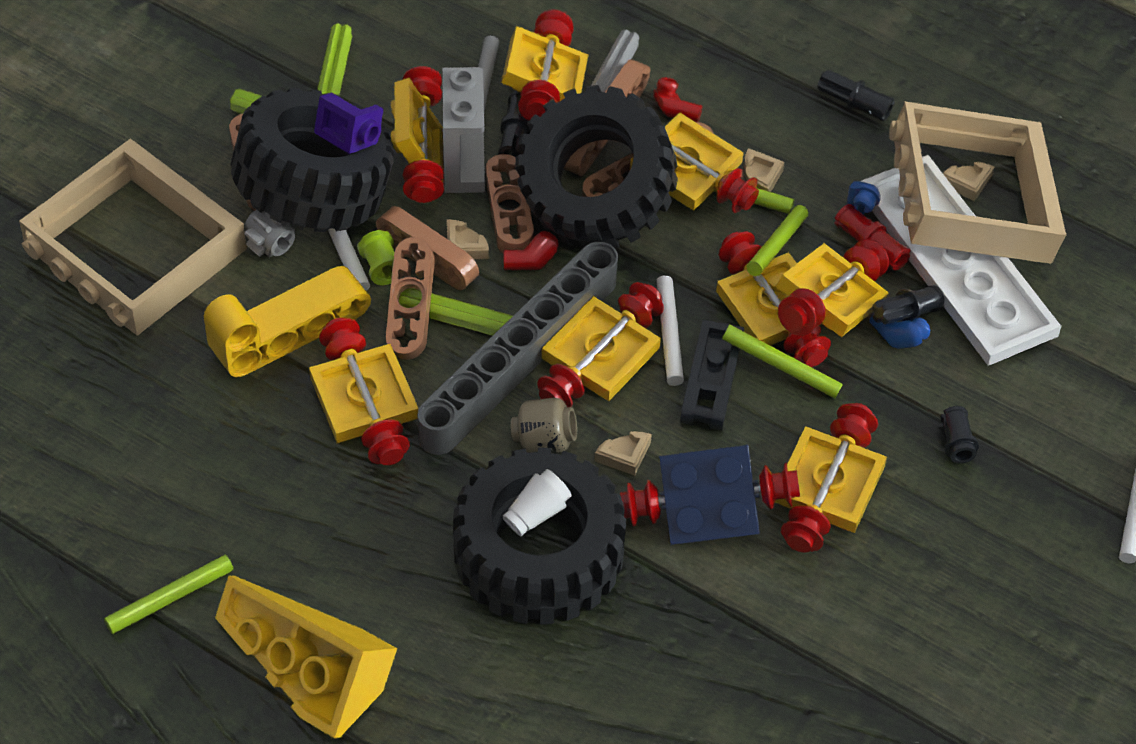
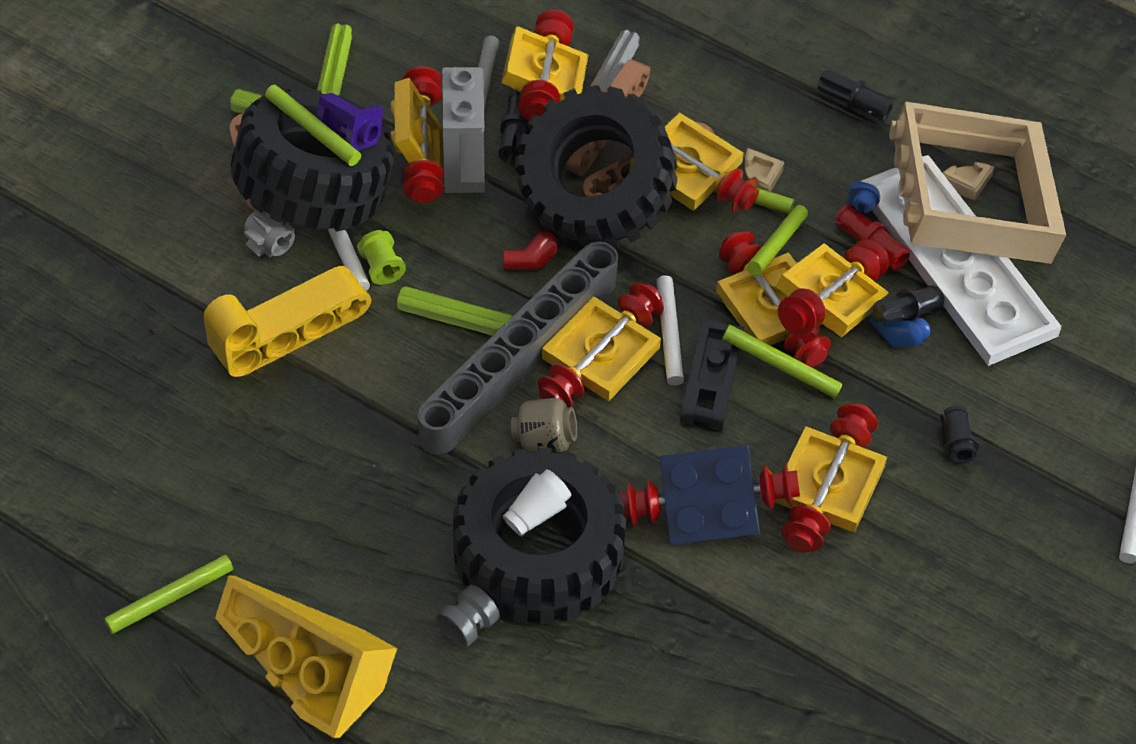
(173, 191): tan window -> none
(313, 125): none -> lime bar
(363, 392): yellow plate -> none
(425, 270): nougat beam -> none
(451, 262): nougat beam -> none
(467, 239): tan tile -> none
(467, 616): none -> dark grey wheel
(504, 218): nougat beam -> none
(624, 452): tan tile -> none
(670, 102): red arm -> none

